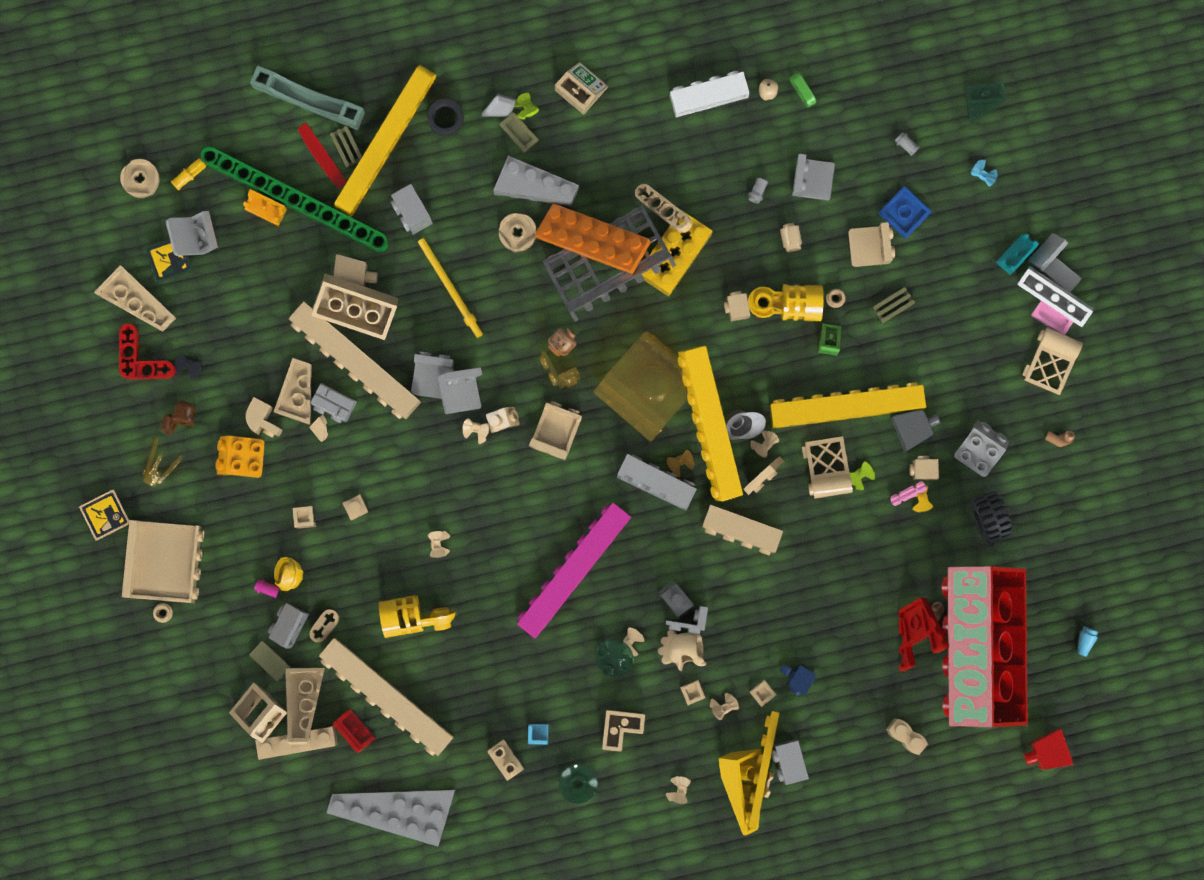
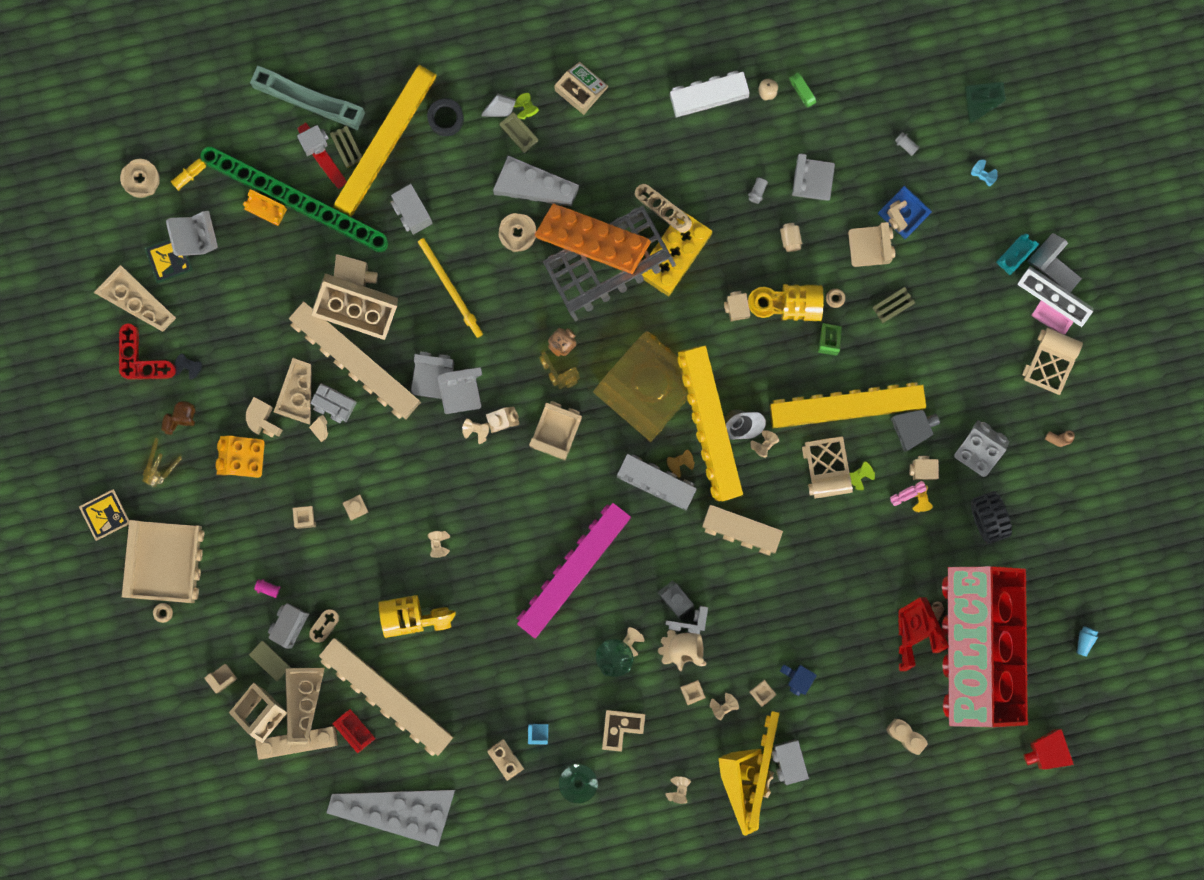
(220, 678): none -> tan panel
(287, 574): yellow piece -> none
(313, 140): none -> light grey brick
(768, 473): tan wing -> none
(896, 219): none -> tan bracket

